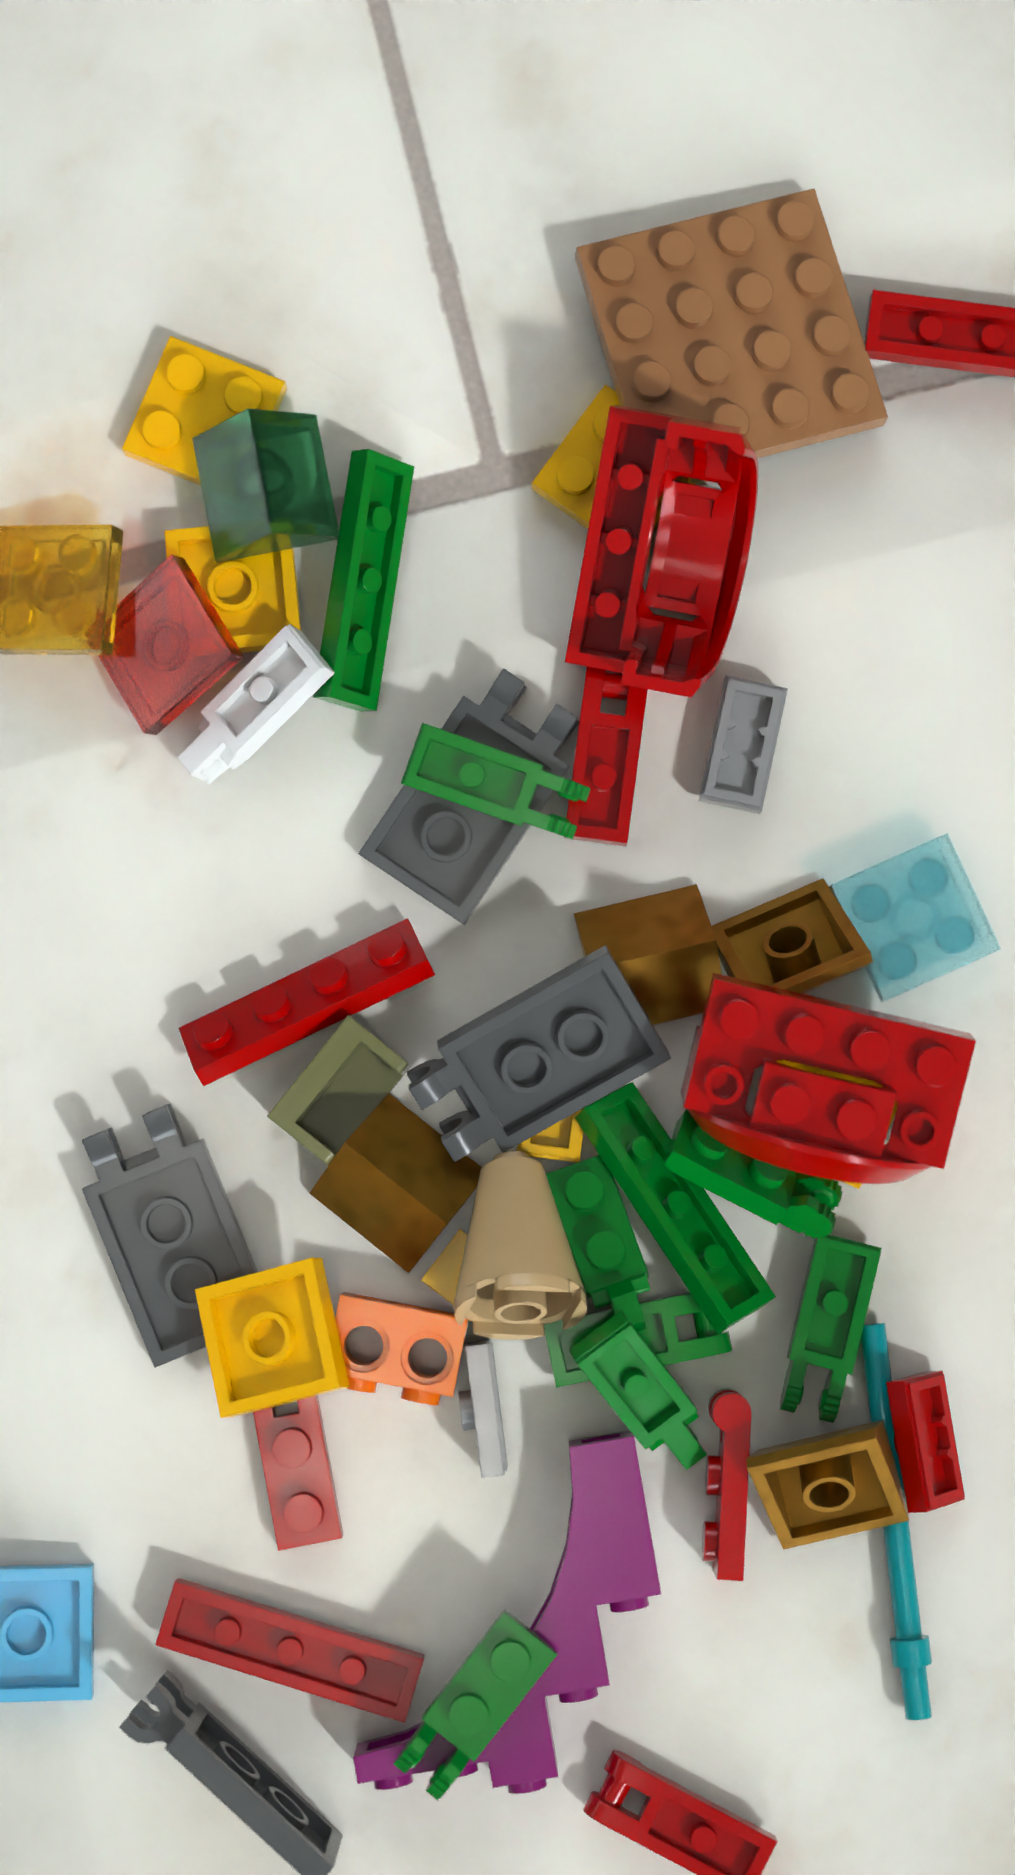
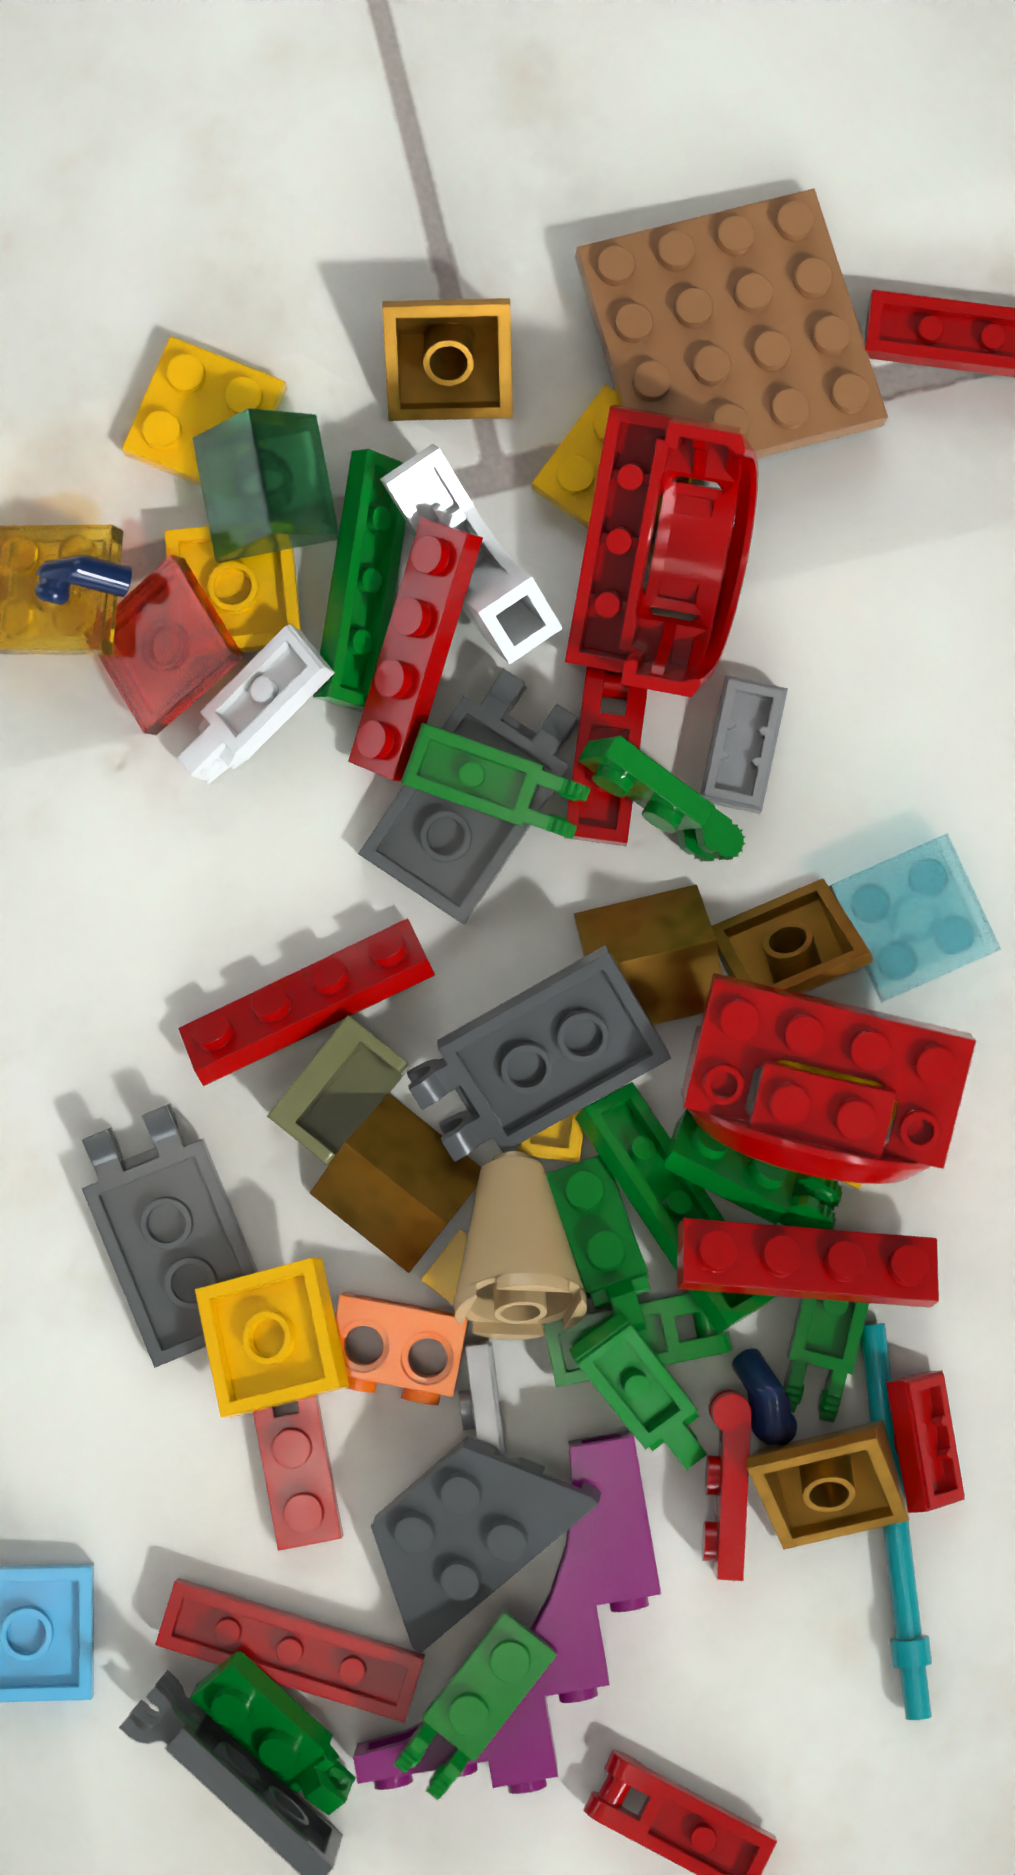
(81, 571): none -> dark blue arm
(274, 1731): none -> green hinge
(415, 647): none -> red plate
(448, 359): none -> pearl gold slope
(469, 1531): none -> dark grey wing
(500, 595): none -> white arch
(665, 799): none -> green hinge
(768, 1400): none -> dark blue arm
(807, 1263): none -> red plate

